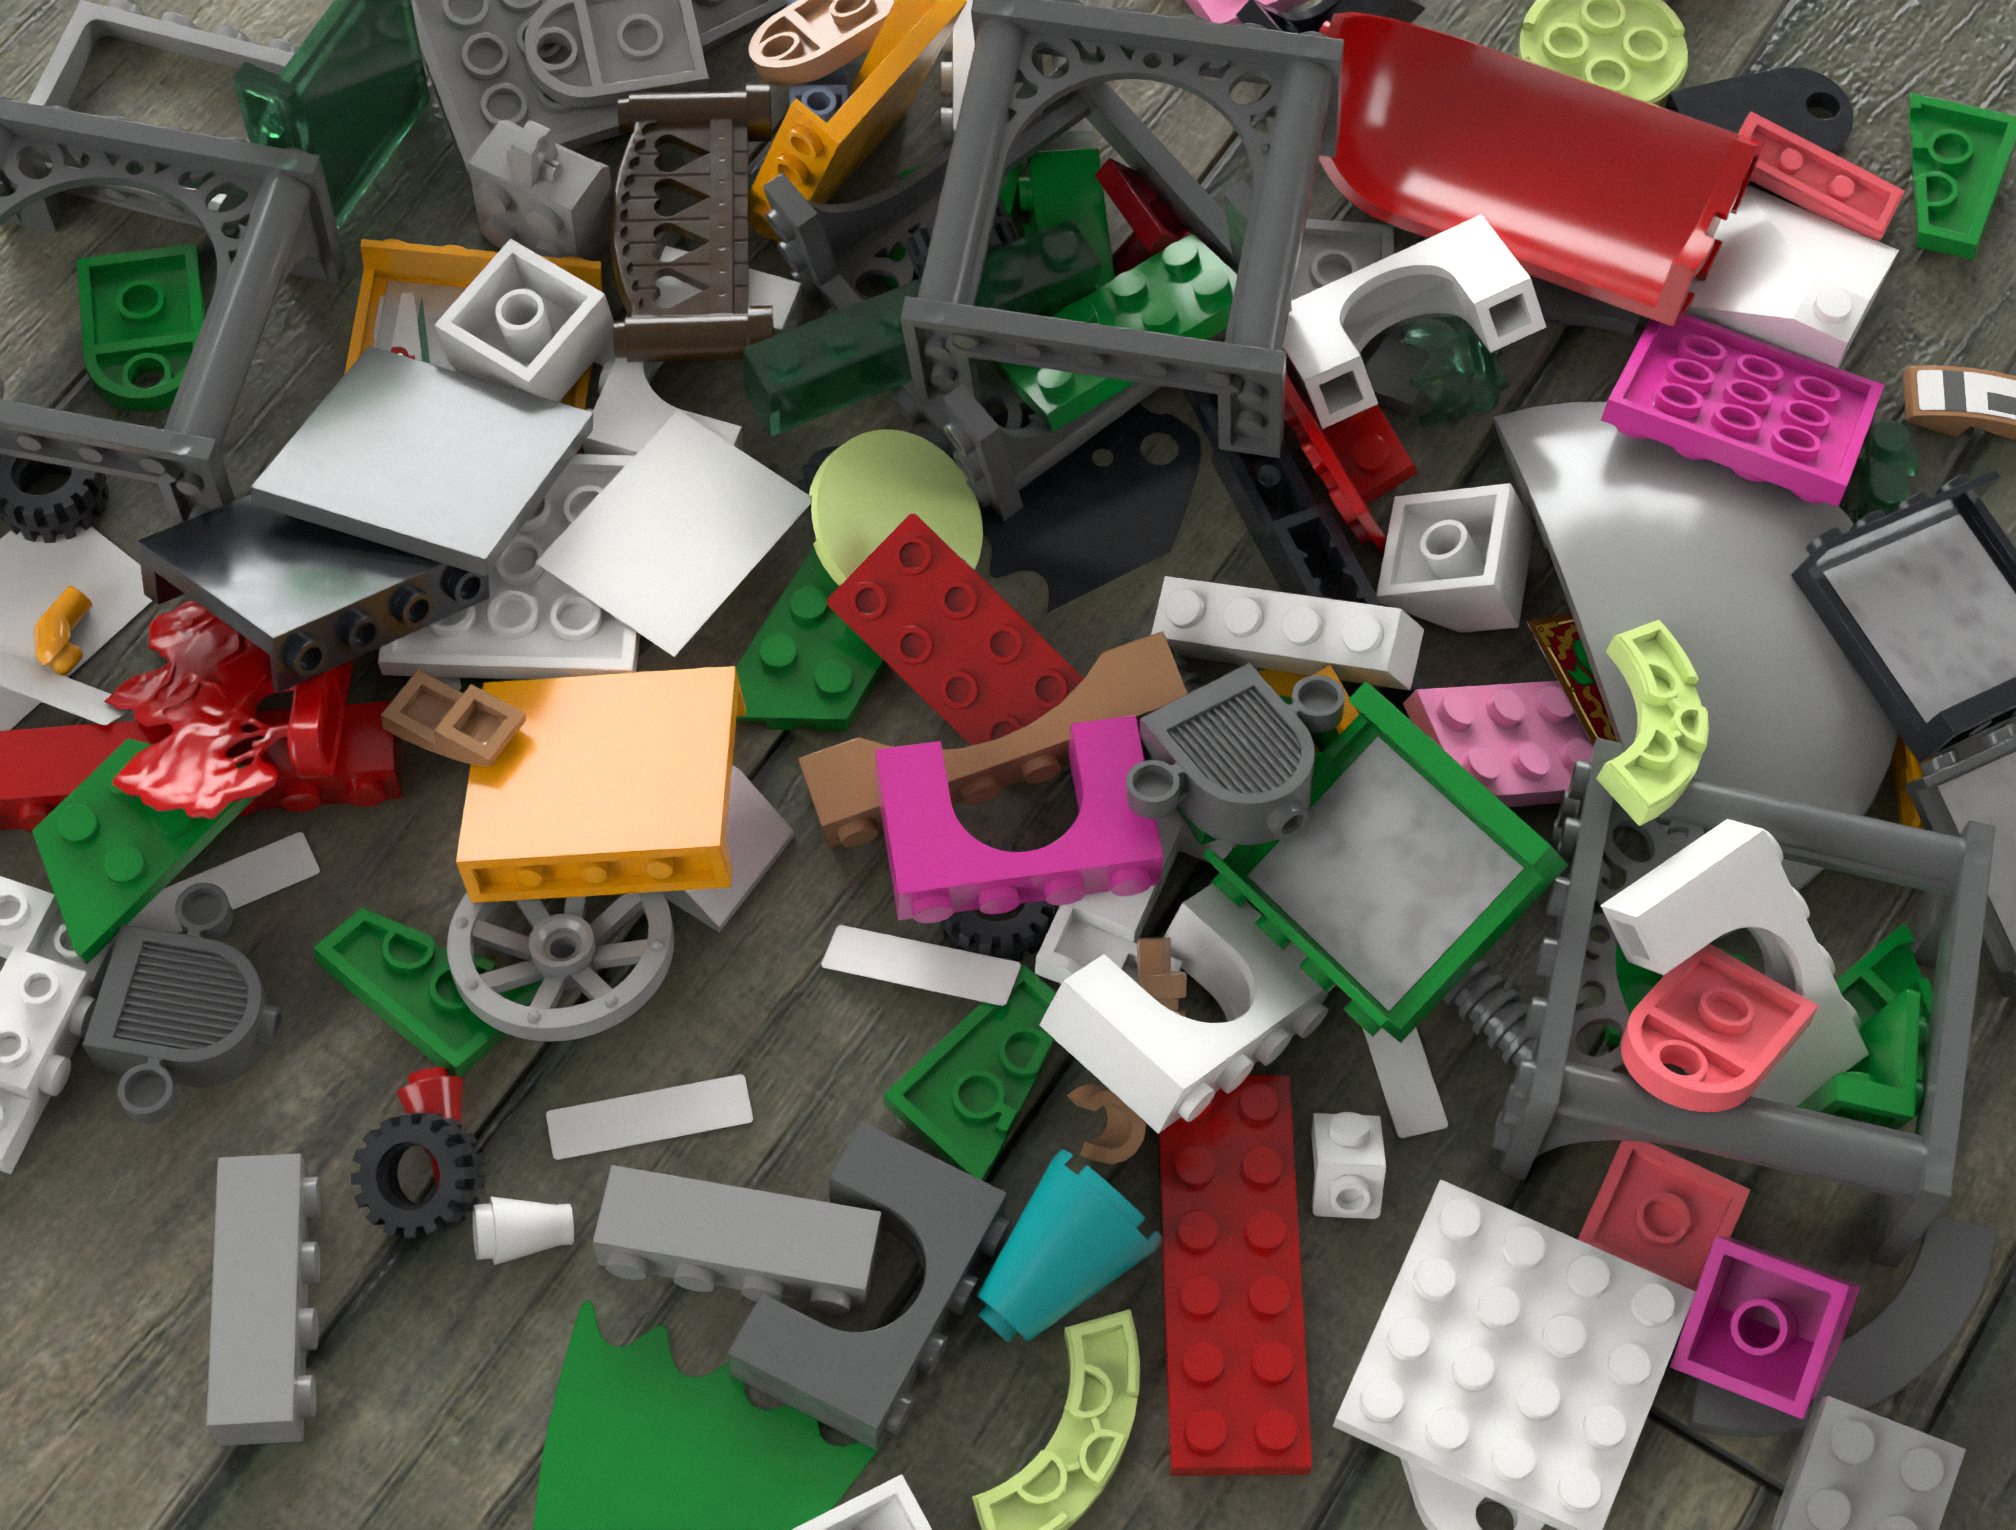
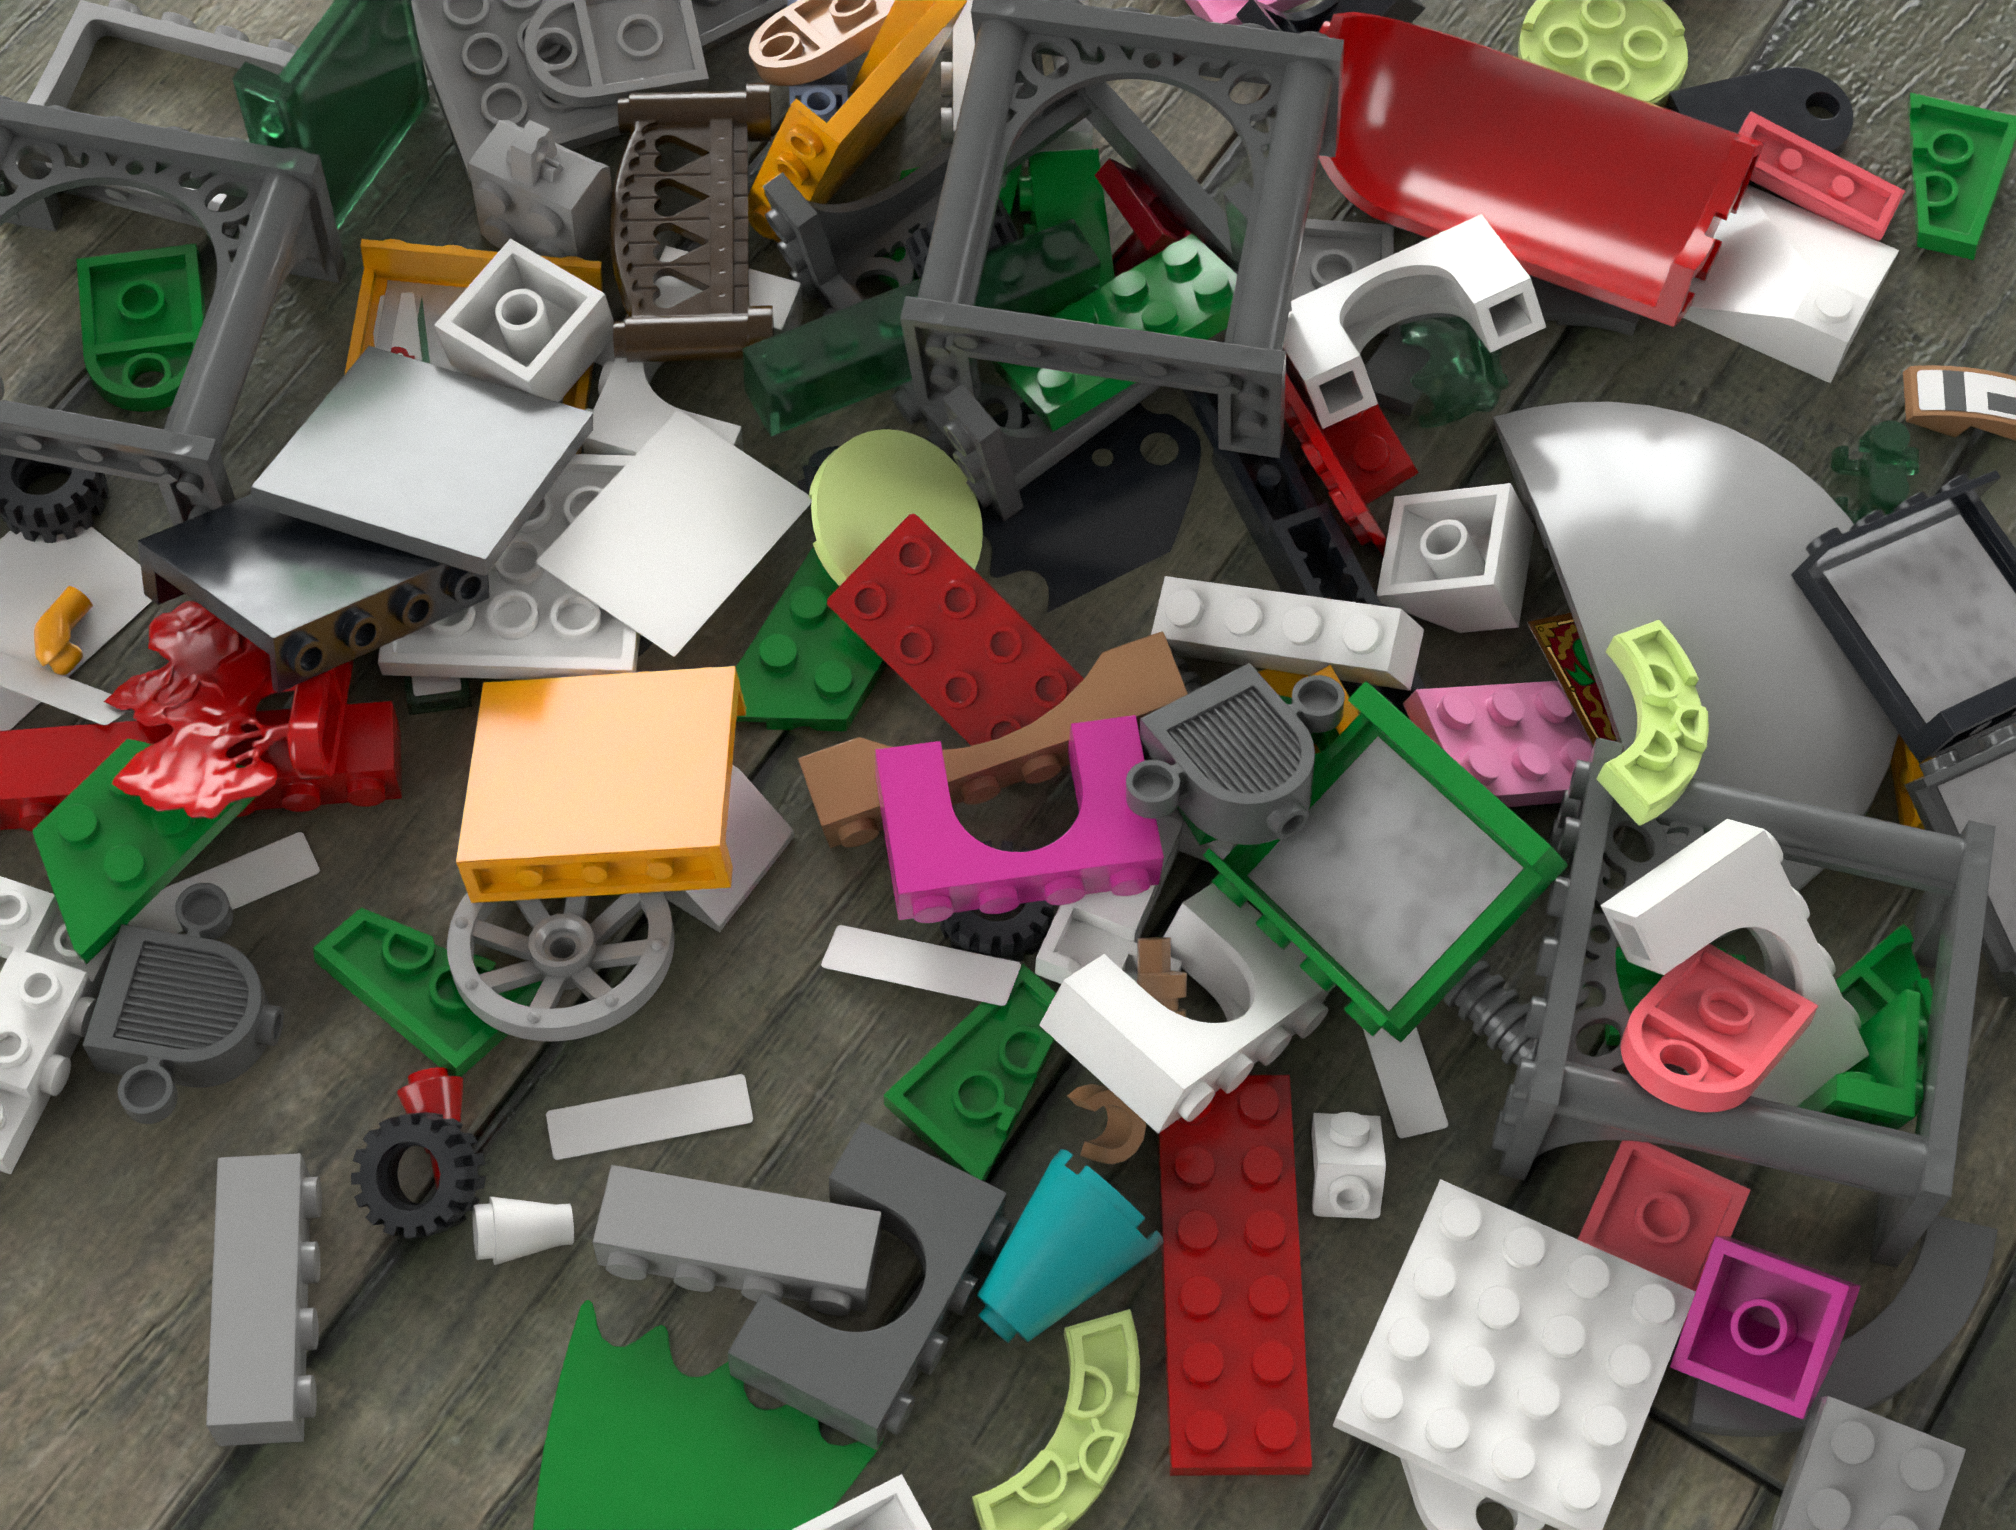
(452, 723): medium nougat slope -> none
(1745, 406): dark pink plate -> none

